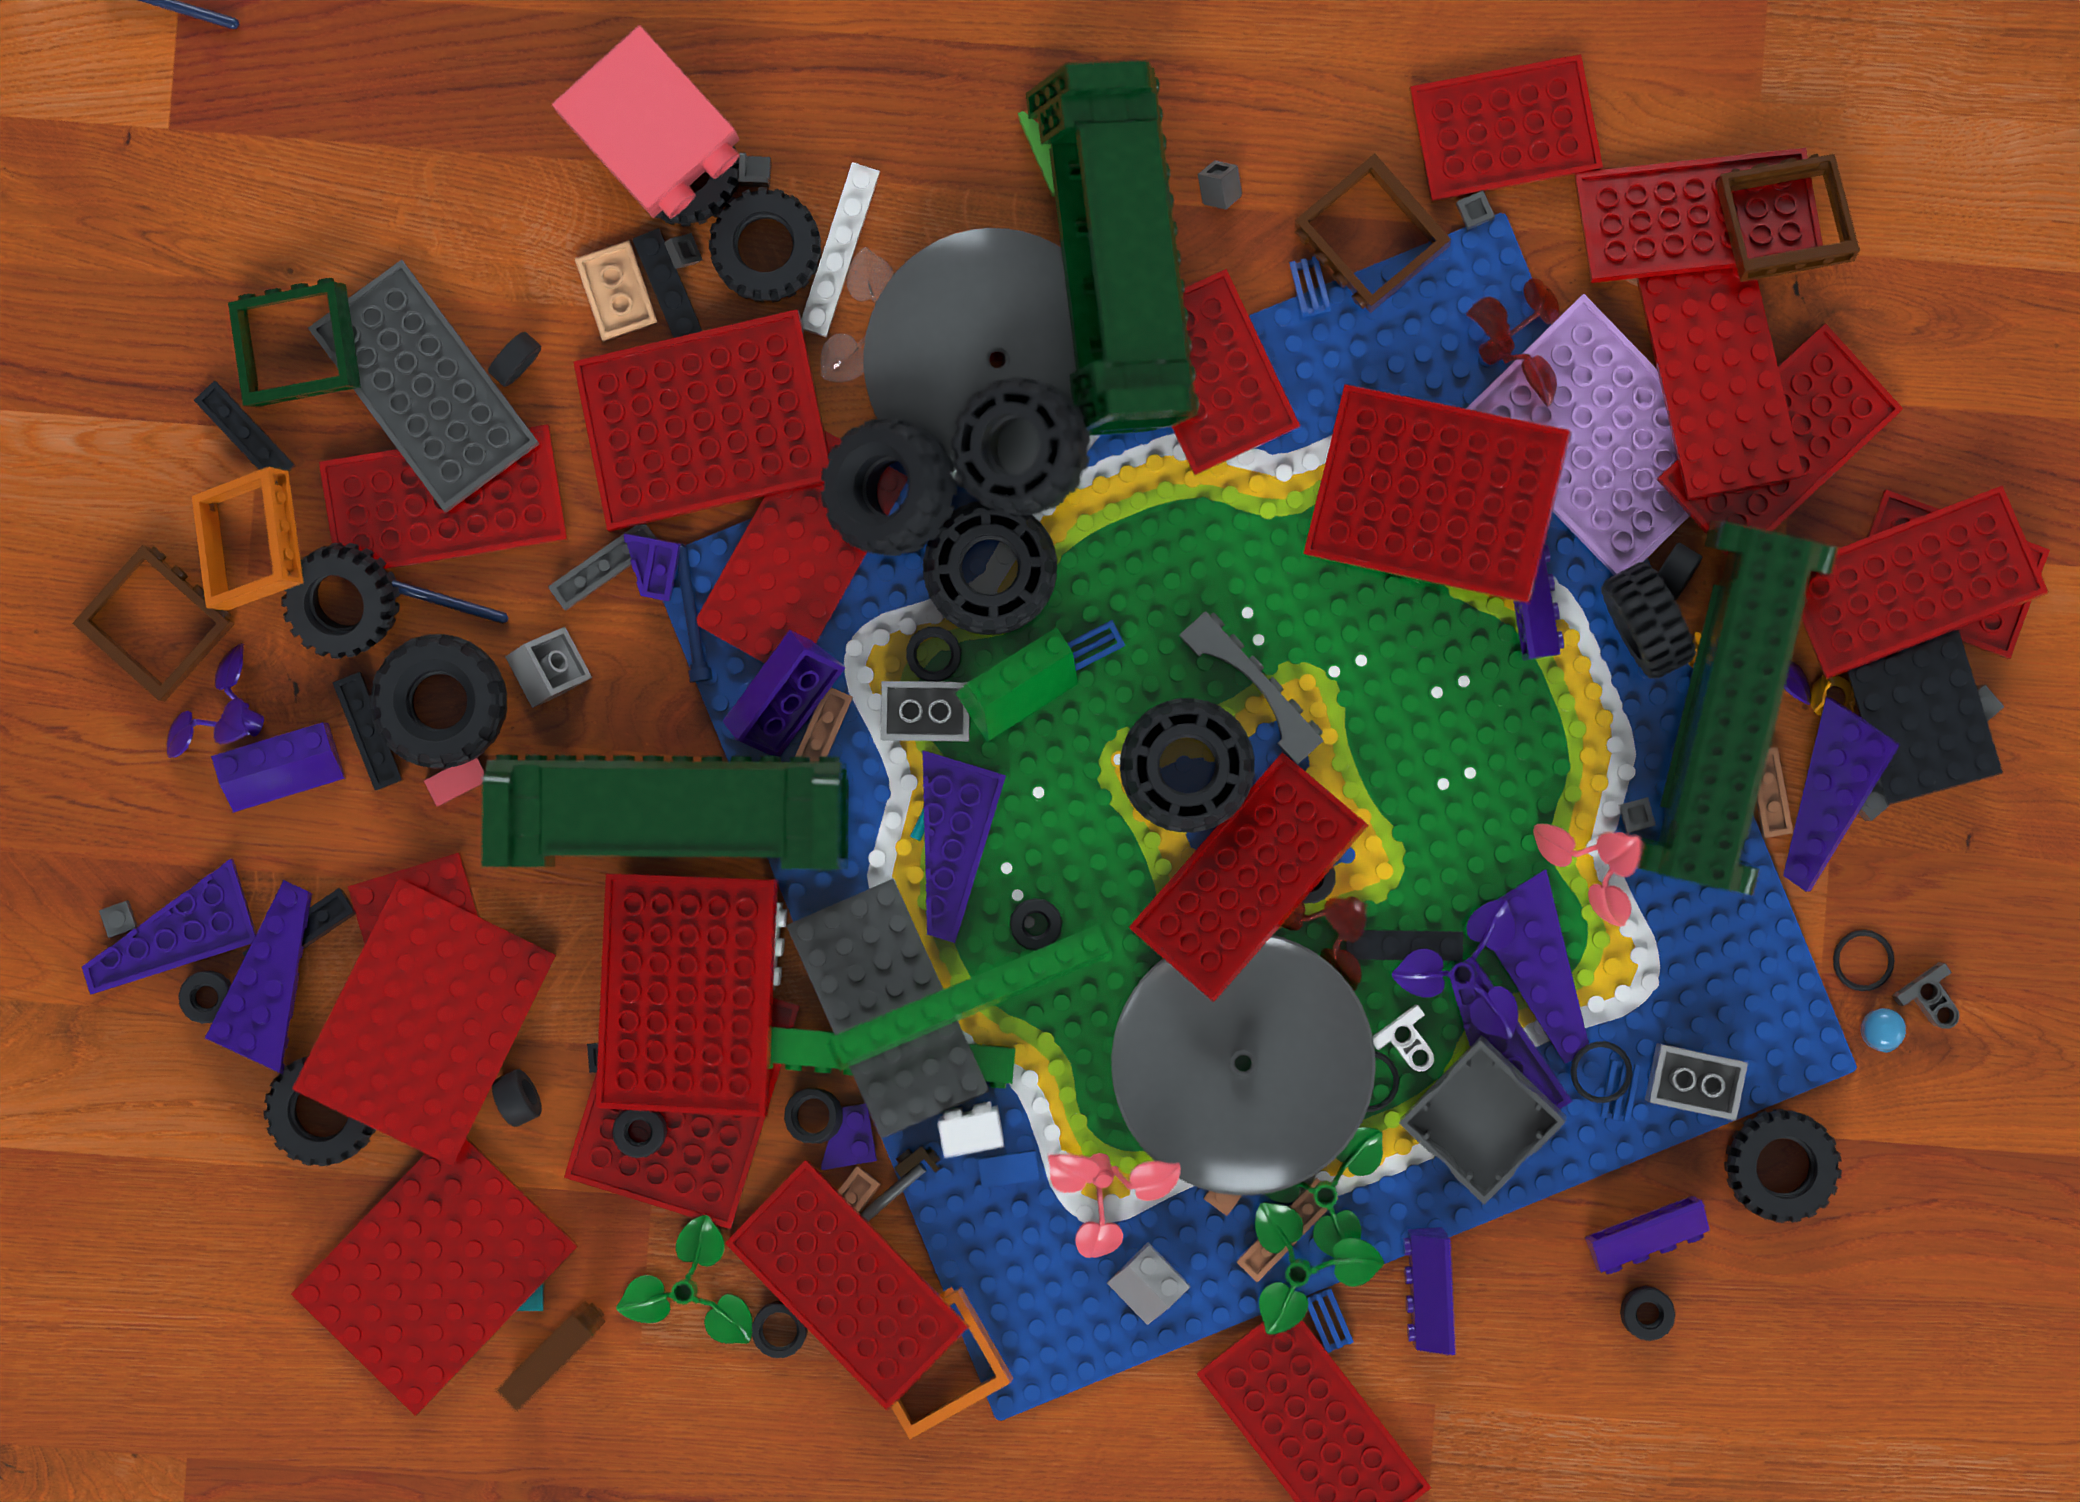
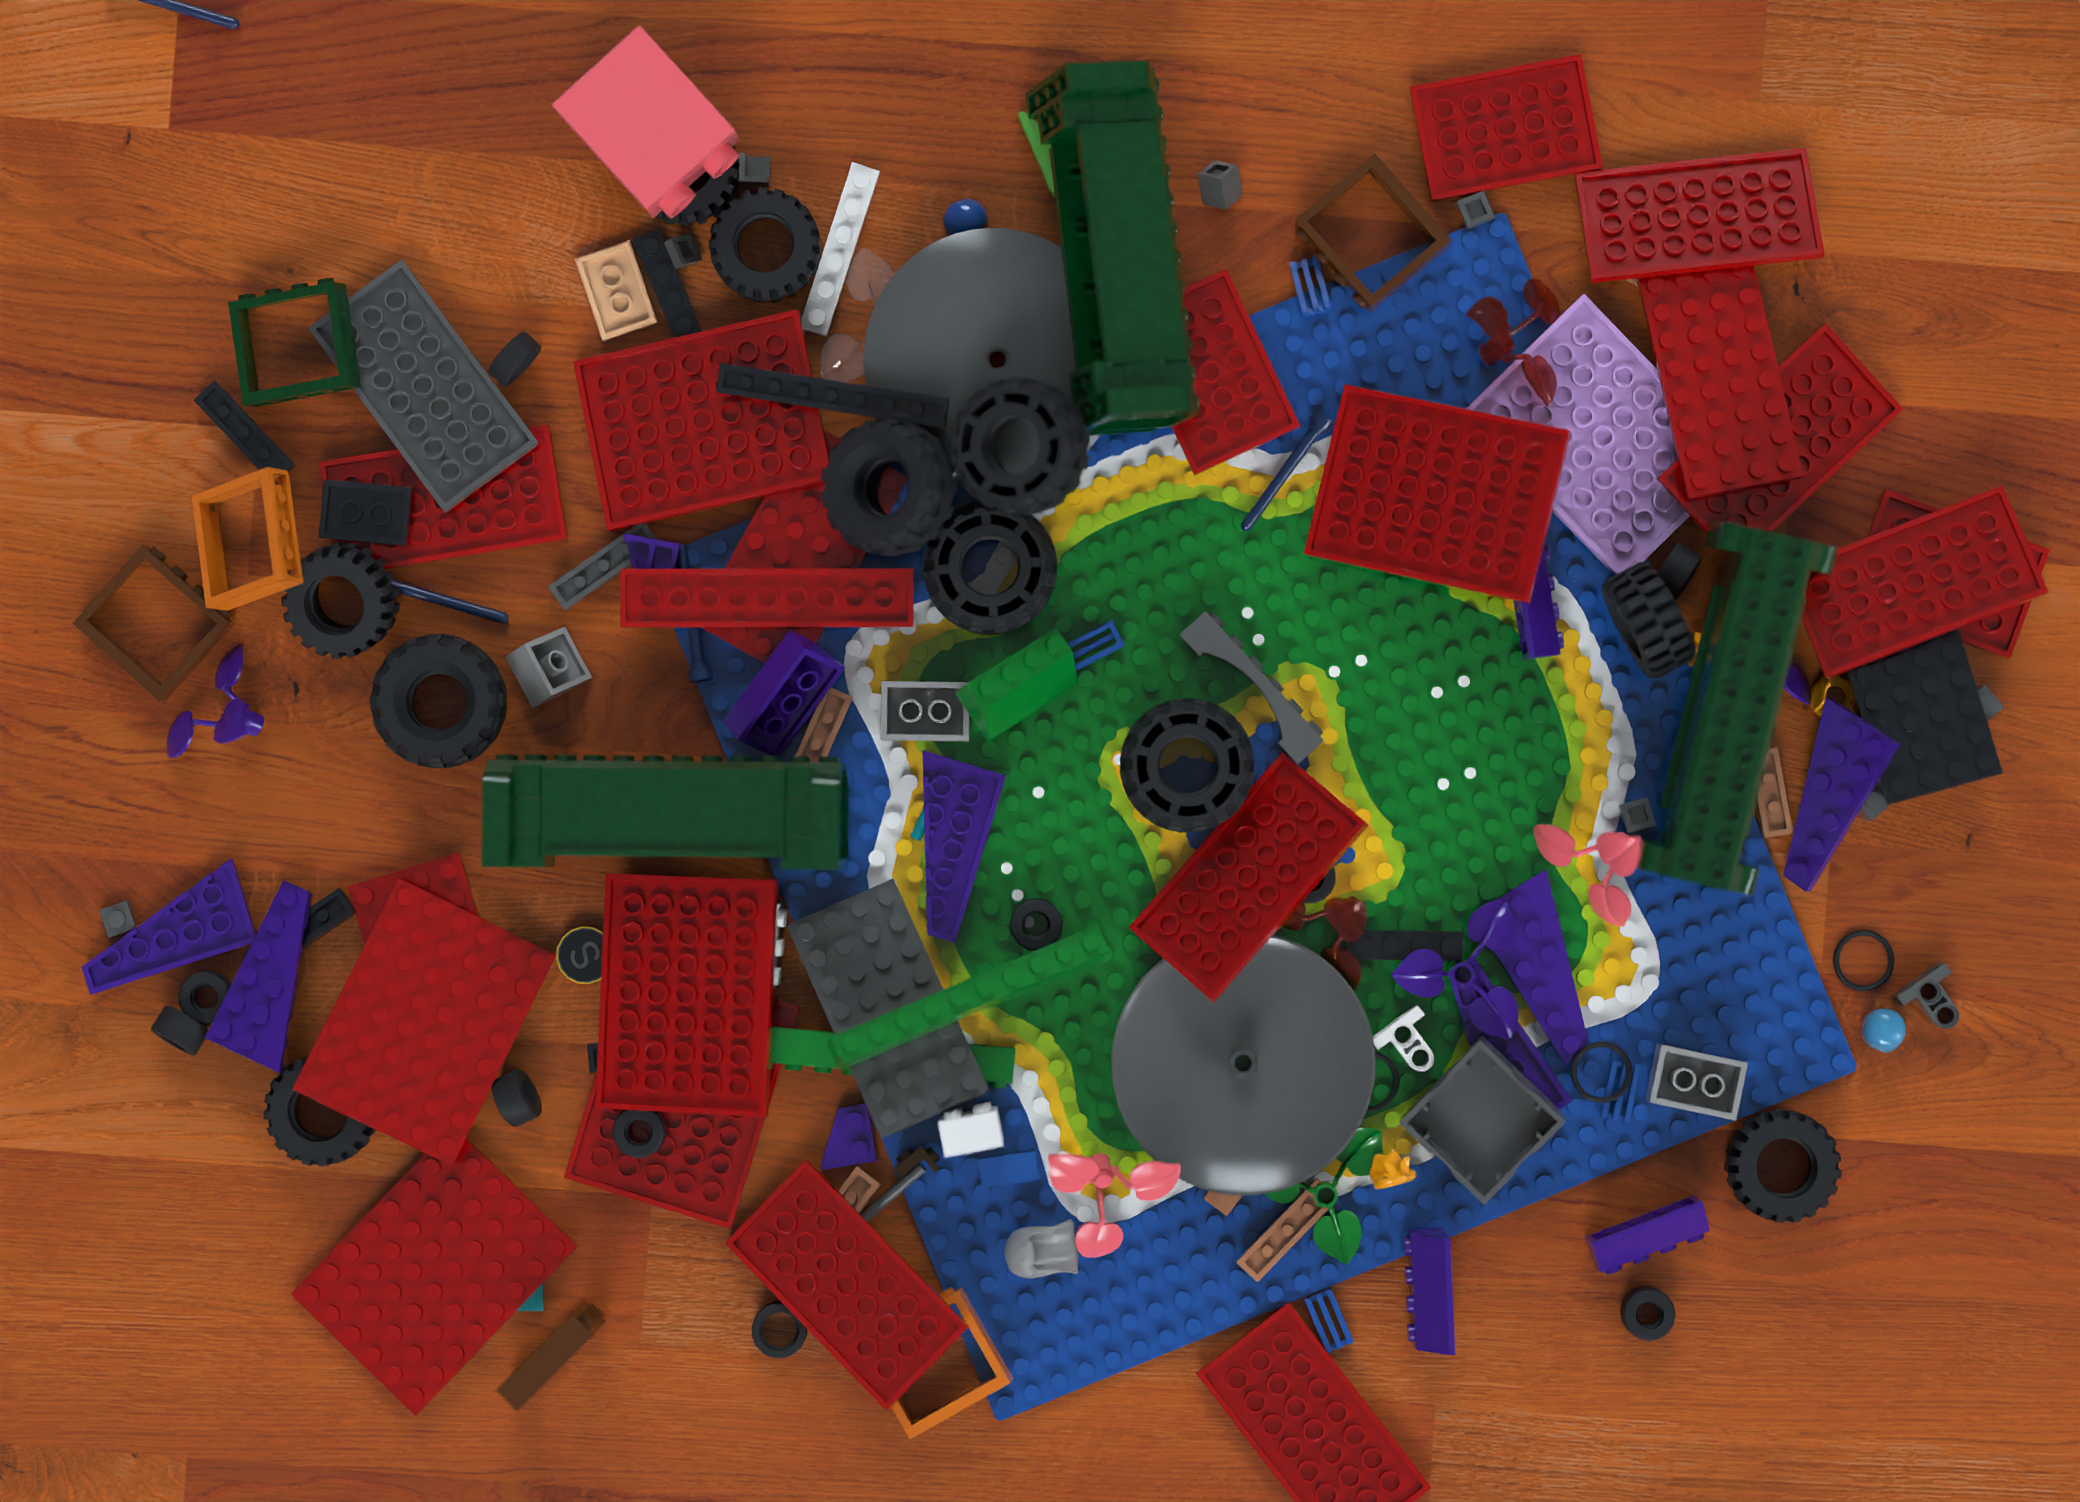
(179, 1030): none -> black tyre
(278, 766): dark purple slope -> none
(365, 512): none -> black plate
(375, 753): black plate -> none
(455, 781): coral tile -> none
(581, 955): none -> black tile
(703, 1245): green plant -> none
(766, 598): none -> red plate
(792, 1109): black tyre -> none
(832, 395): none -> black plate
(918, 638): black tyre -> none
(965, 216): none -> blue hair
(1042, 1250): none -> light grey piece
(1148, 1284): light grey slope -> none
(1278, 1228): green plant -> none
(1318, 426): none -> dark blue piece
(1390, 1170): none -> light orange piece
(1797, 260): reddish brown window -> none

